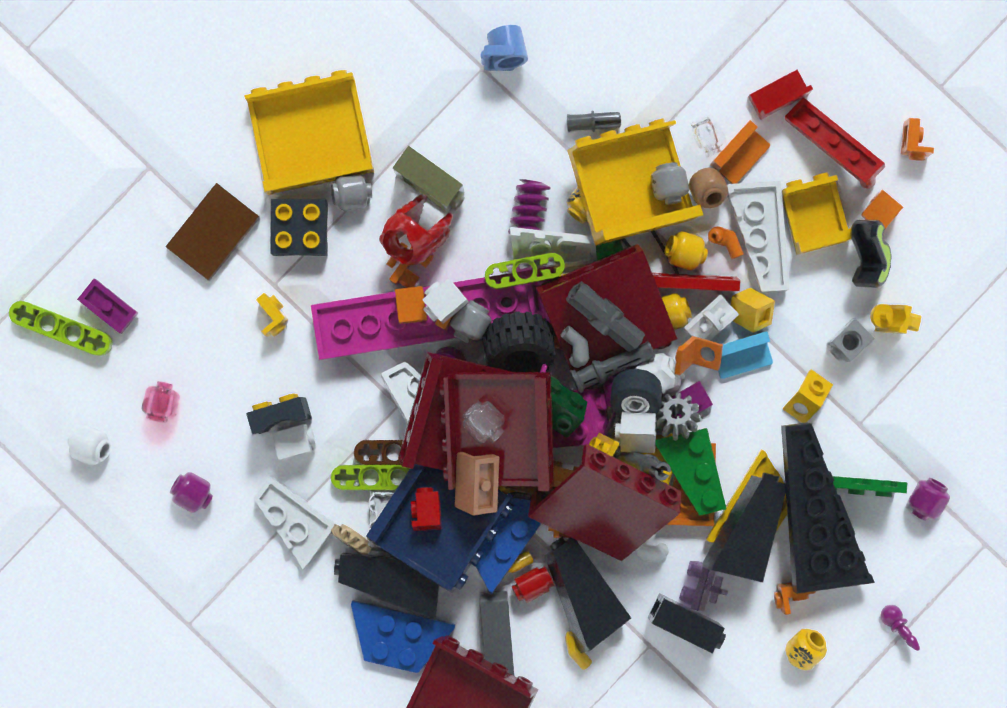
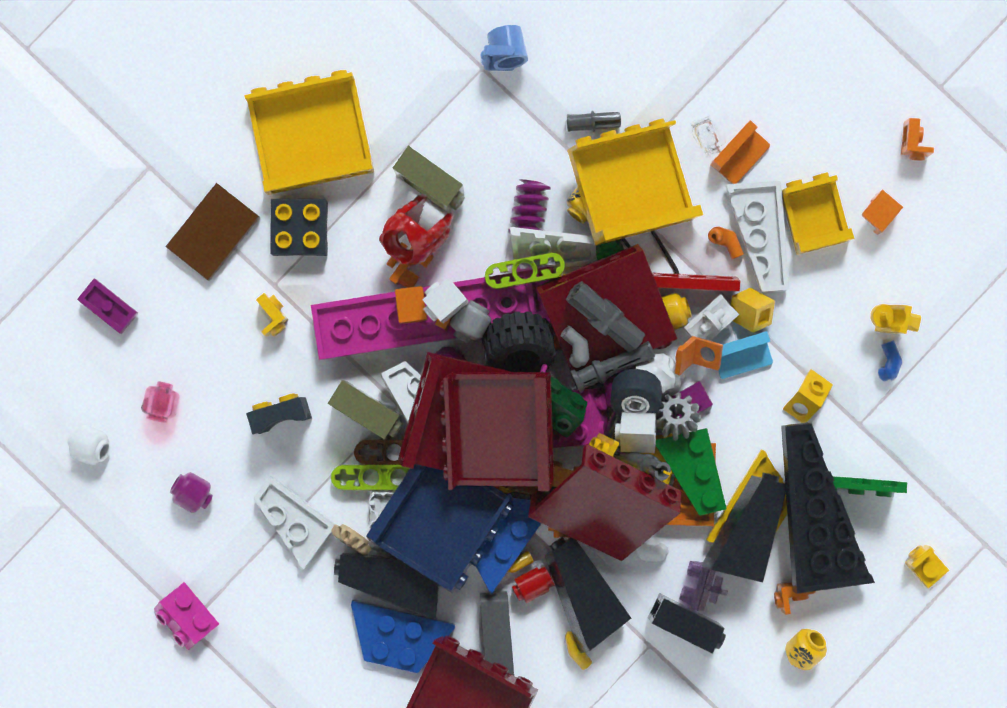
(61, 326): lime beam -> none
(185, 616): none -> dark pink bracket
(293, 441): white brick -> none
(351, 192): light grey head -> none
(366, 410): none -> olive brick
(426, 510): red brick -> none
(477, 483): nougat panel -> none
(483, 422): clear head -> none
(669, 183): light grey head -> none
(686, 250): yellow head -> none
(708, 188): medium nougat head -> none
(779, 94): red panel -> none
(835, 142): red piece -> none
(861, 337): light grey brick -> none
(872, 252): black animal -> none
(893, 362): none -> blue arm
(893, 617): magenta bar -> none
(926, 565): none -> yellow bracket
(929, 499): magenta head -> none

